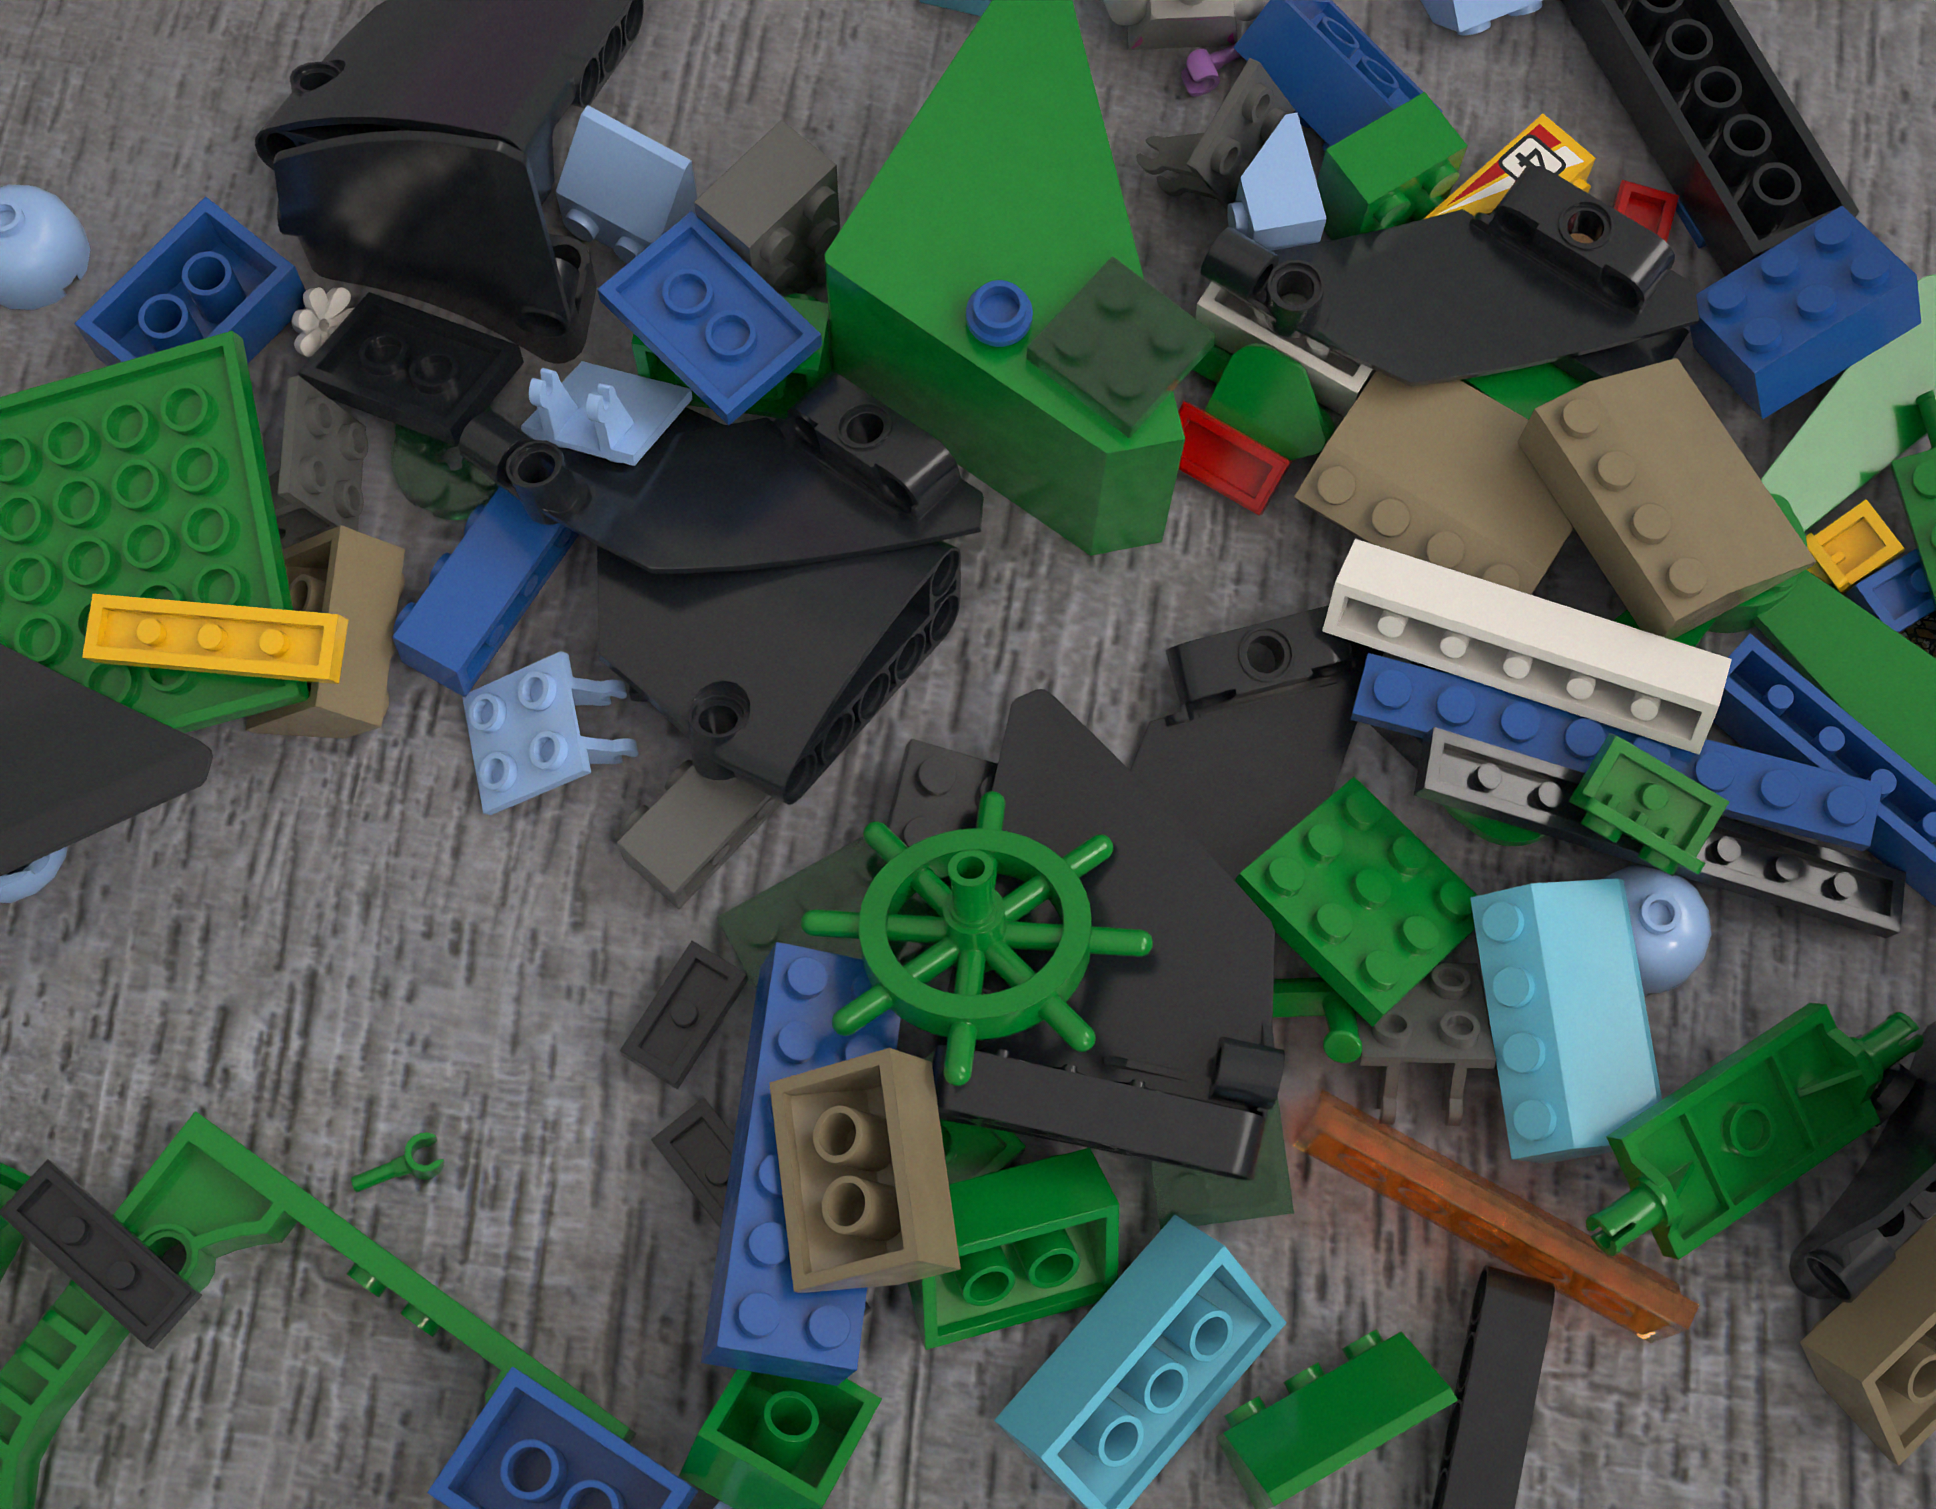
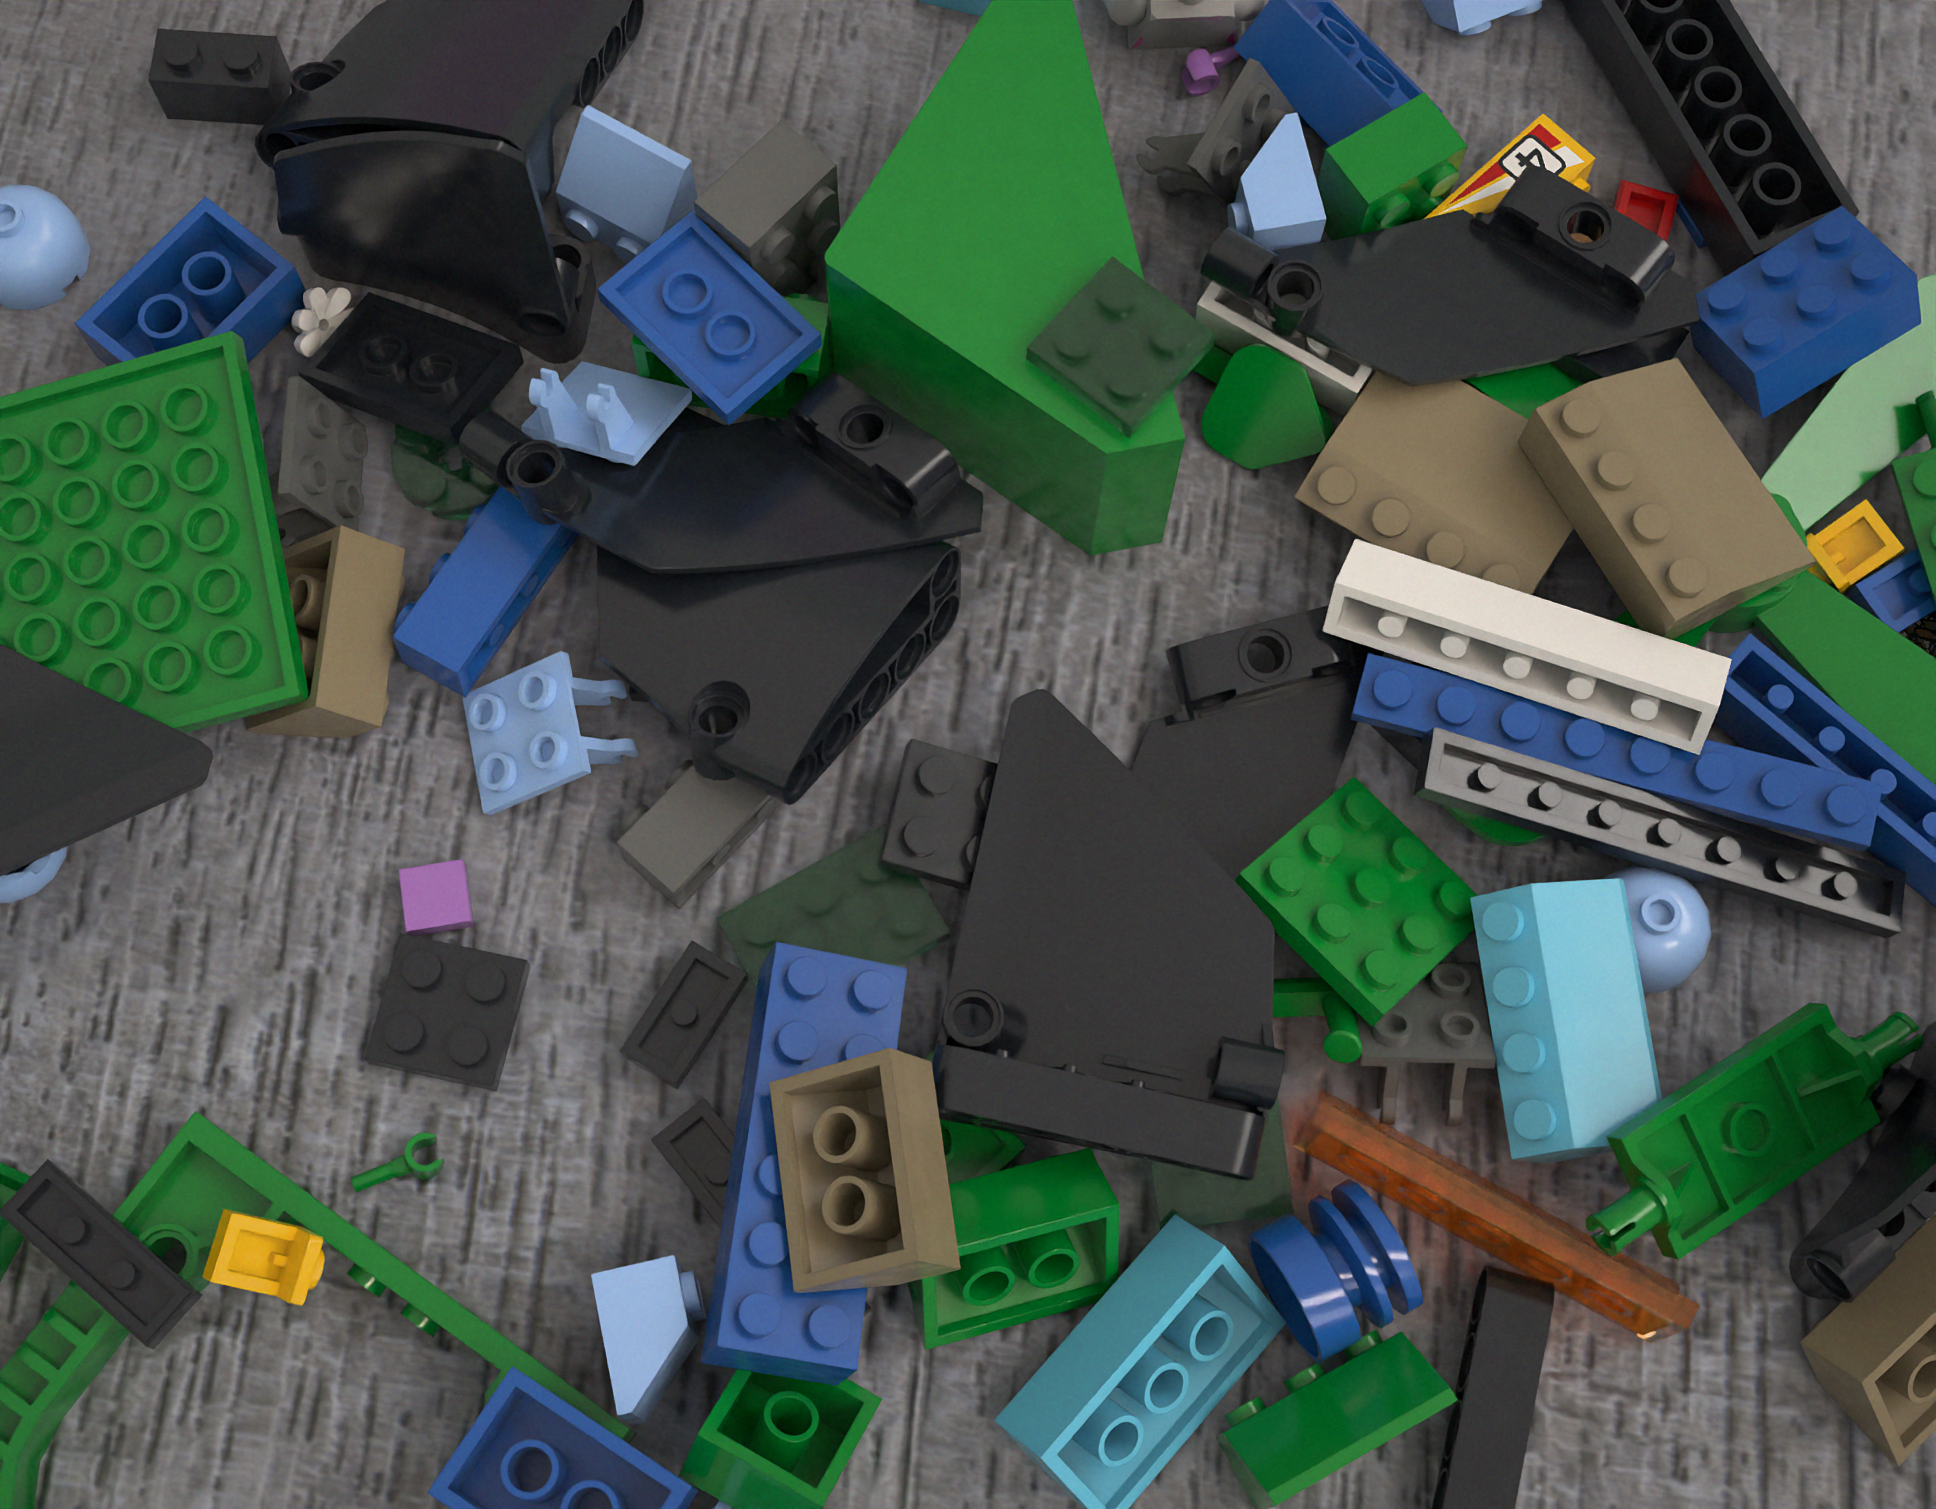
(215, 638): yellow plate -> none
(219, 76): none -> black brick
(265, 1256): none -> yellow bracket
(436, 898): none -> medium lavender tile
(448, 1012): none -> black plate
(647, 1329): none -> light blue slope
(975, 935): green piece -> none
(999, 313): blue plate -> none
(1229, 460): red tile -> none
(1344, 1265): none -> blue wheel
(1649, 803): green bracket -> none

